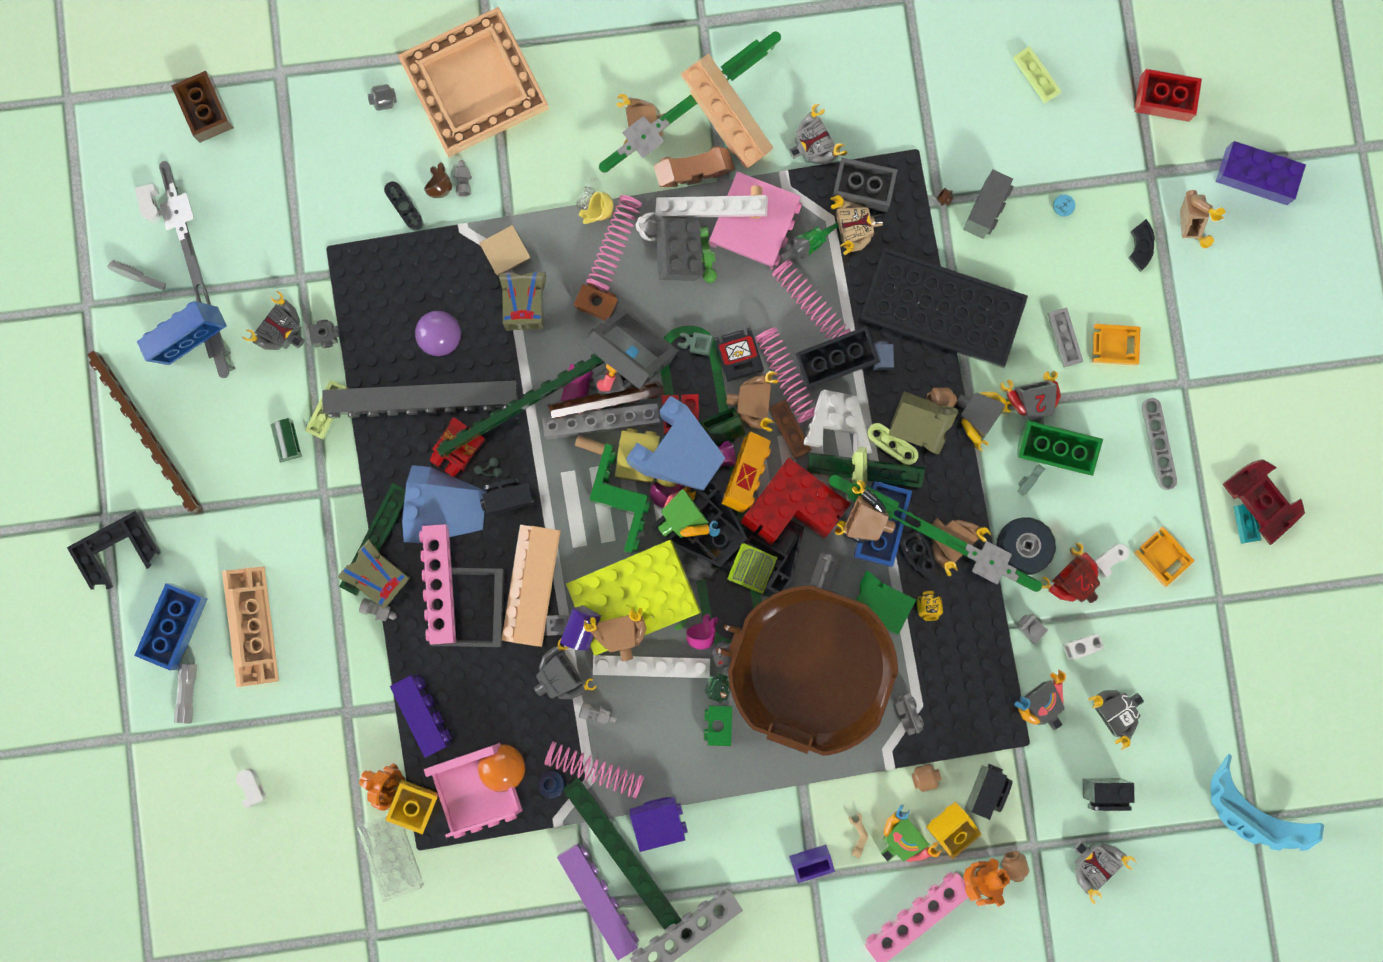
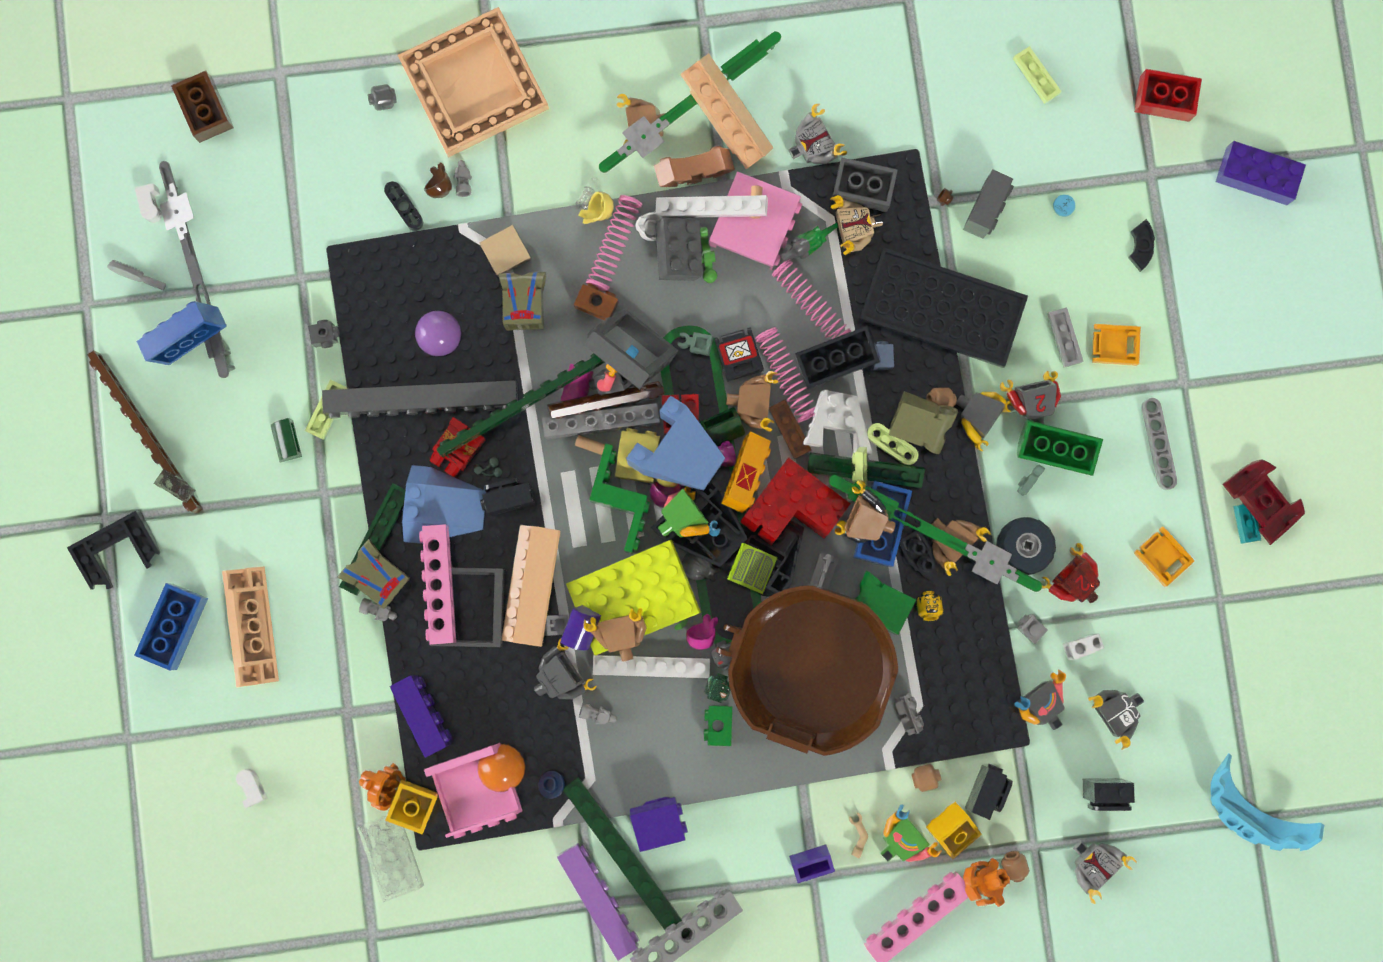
(174, 485): none -> clear smoke leg
(186, 679): light grey axle -> none
(278, 328): dark grey torso -> none
(639, 780): bright pink piece -> none
(1111, 557): white leg -> none
(1195, 215): medium nougat torso -> none

